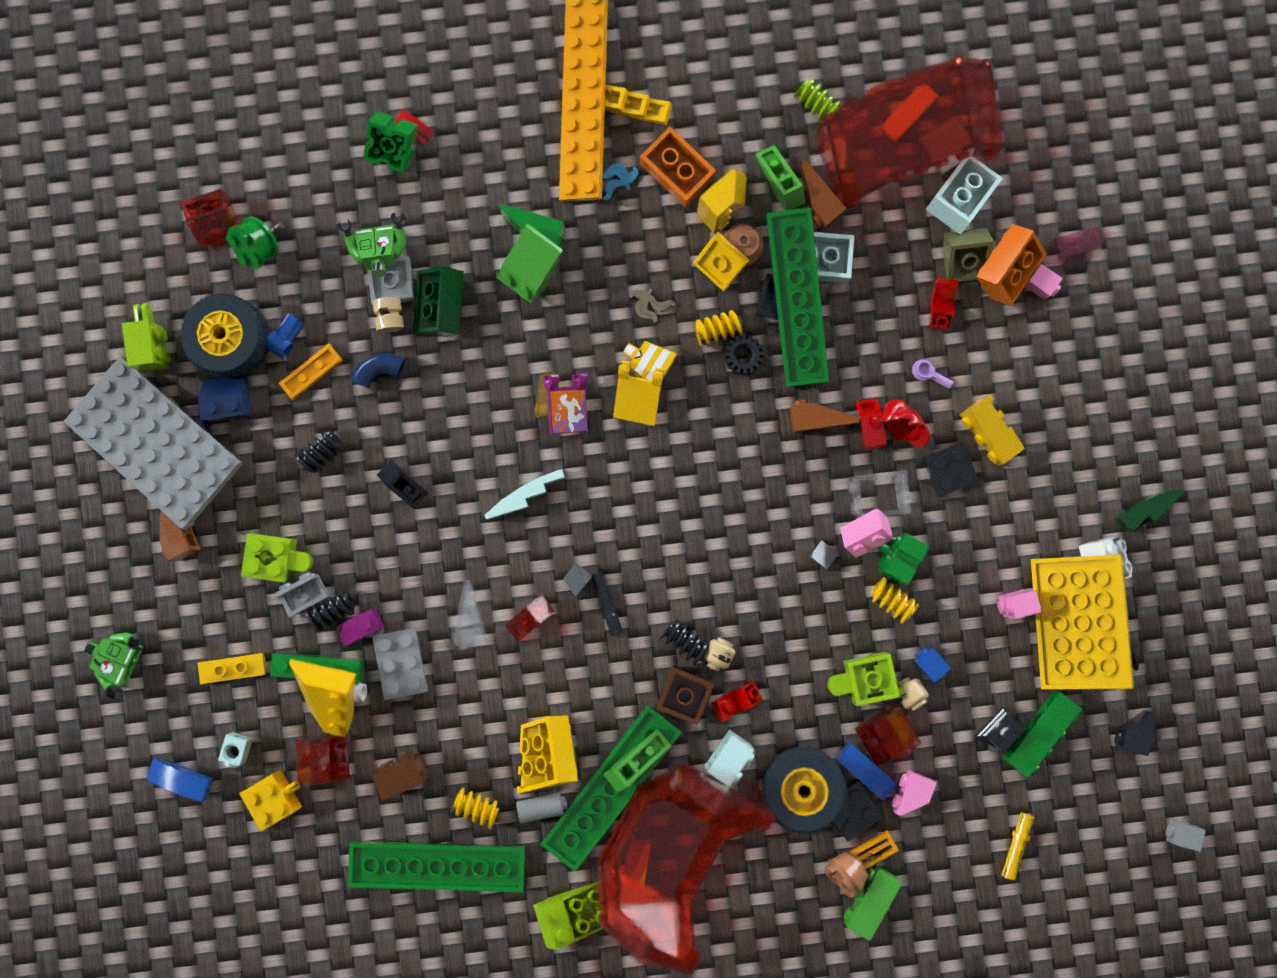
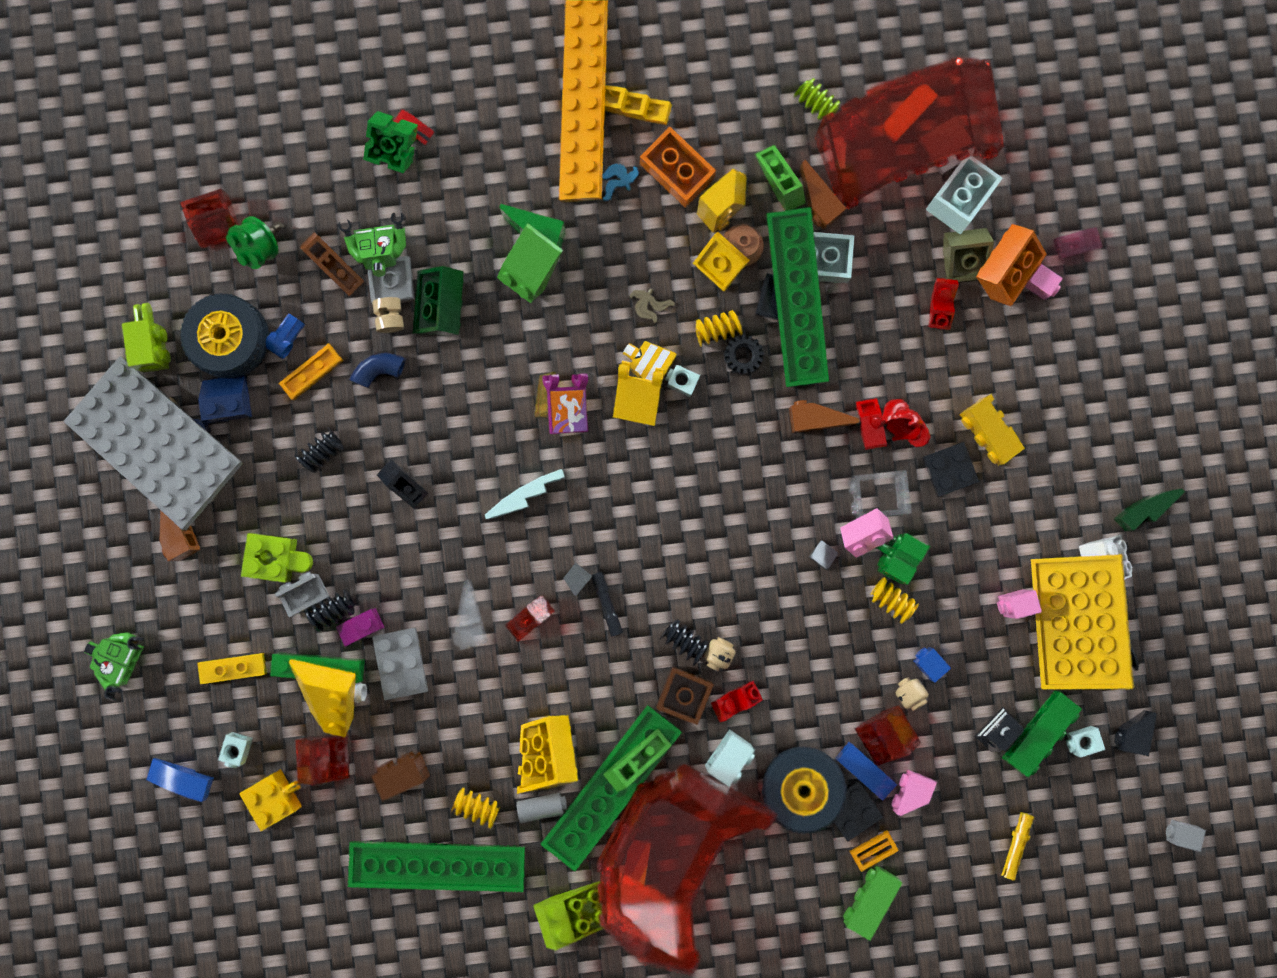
(331, 264): none -> dark orange slope
(686, 389): none -> light aqua brick
(847, 873): nougat cone -> none
(866, 679): lime brick -> none
(924, 370): lavender plate -> none
(1093, 745): none -> light aqua brick

